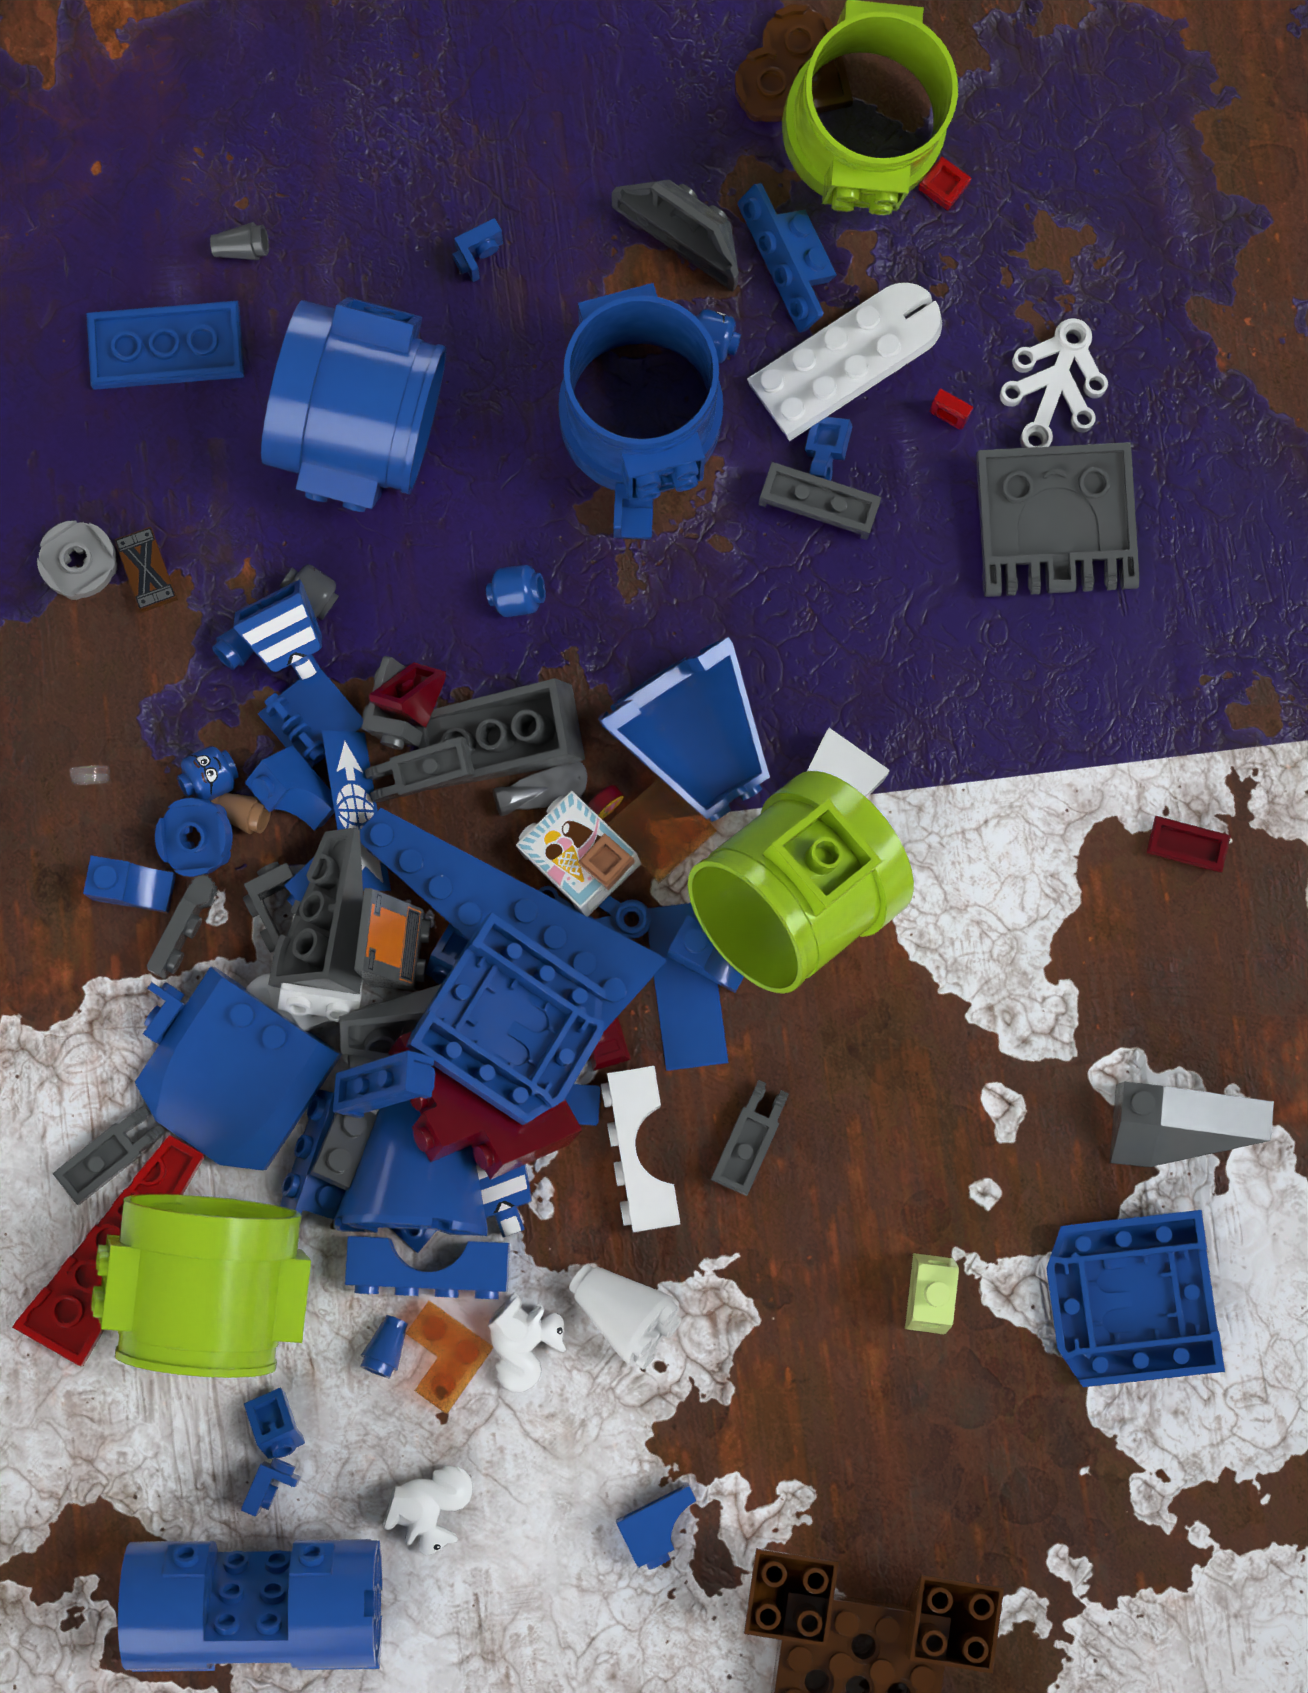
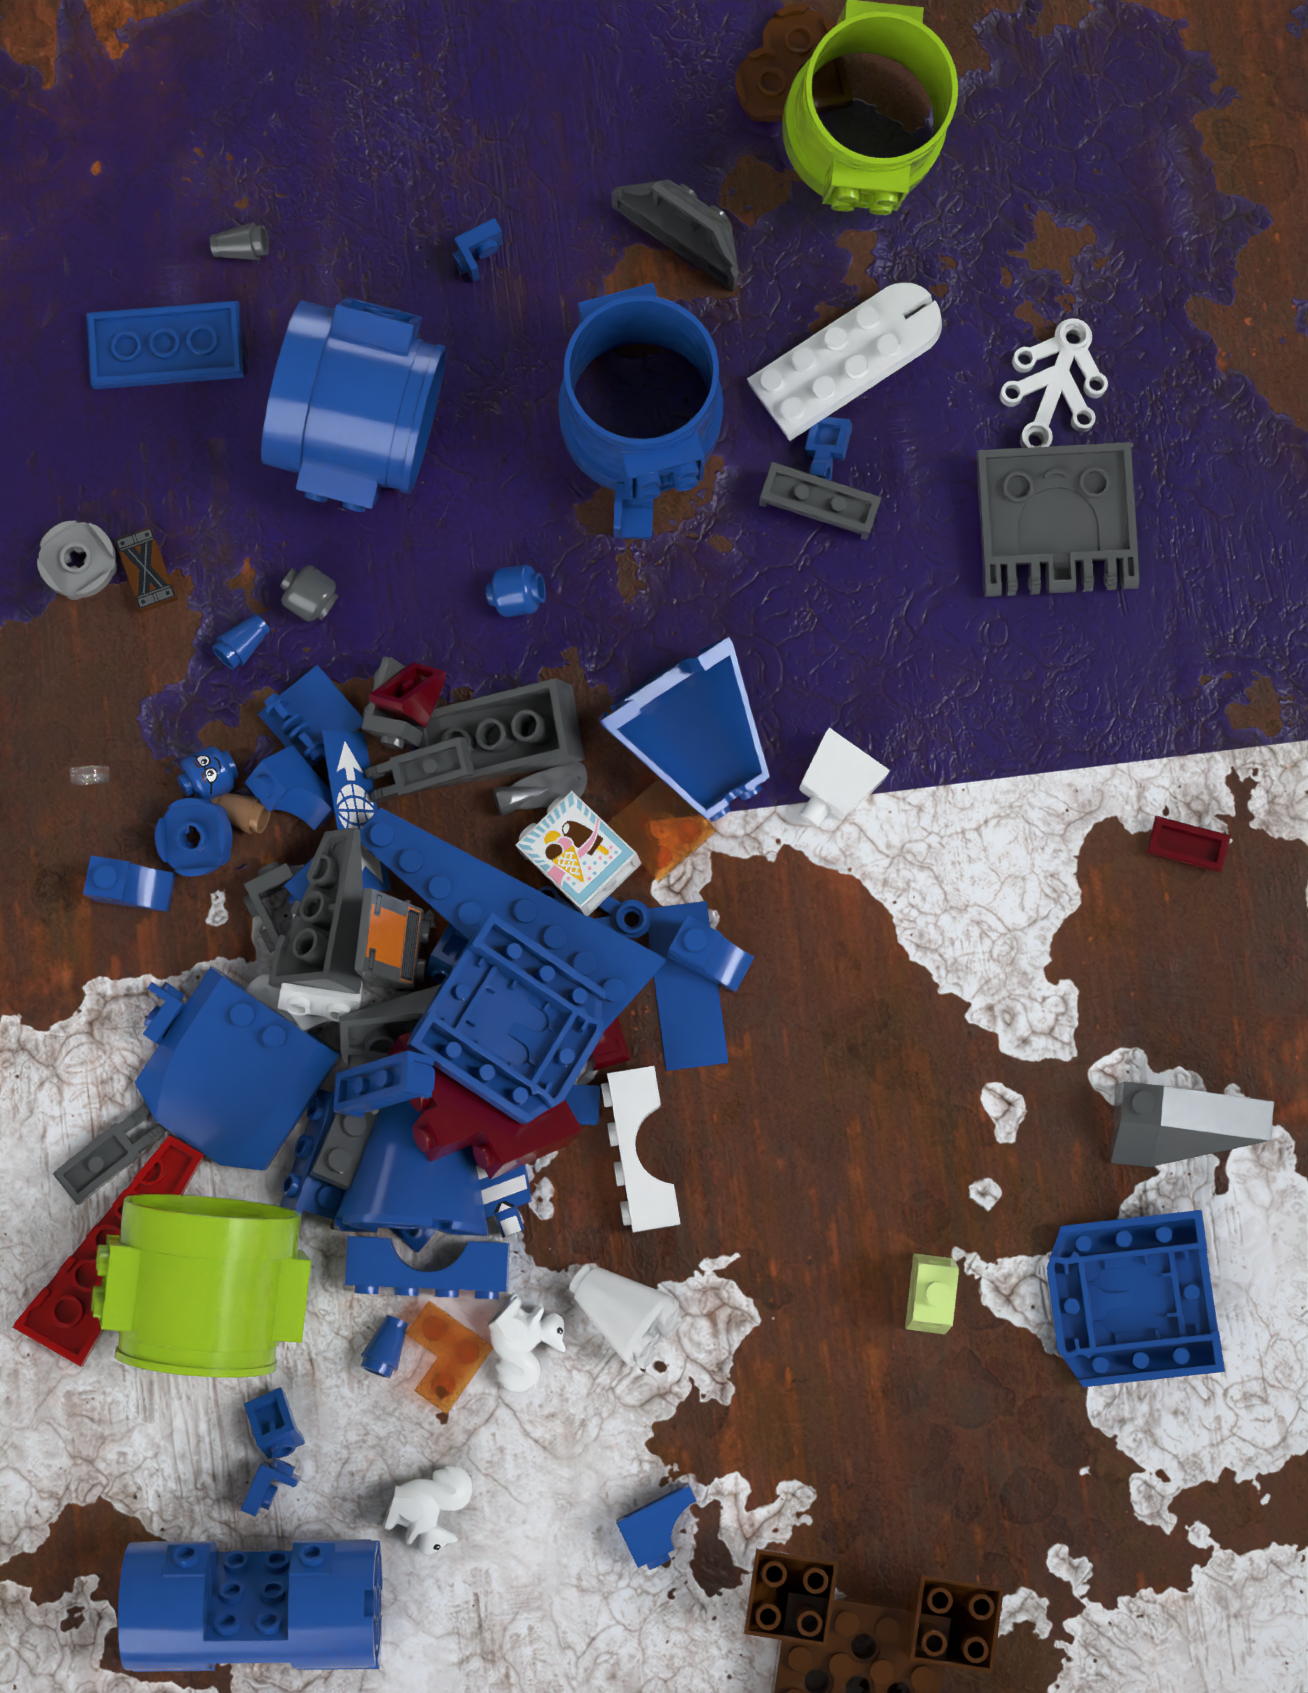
(183, 924): dark grey hinge -> none
(282, 630): blue torso -> none
(606, 801): dark red tile -> none
(606, 861): nougat tile -> none
(722, 331): blue head -> none
(748, 1143): dark grey hinge -> none
(791, 254): blue bracket -> none
(801, 882): lime cylinder -> none
(944, 183): red tile -> none
(951, 409): red tile -> none

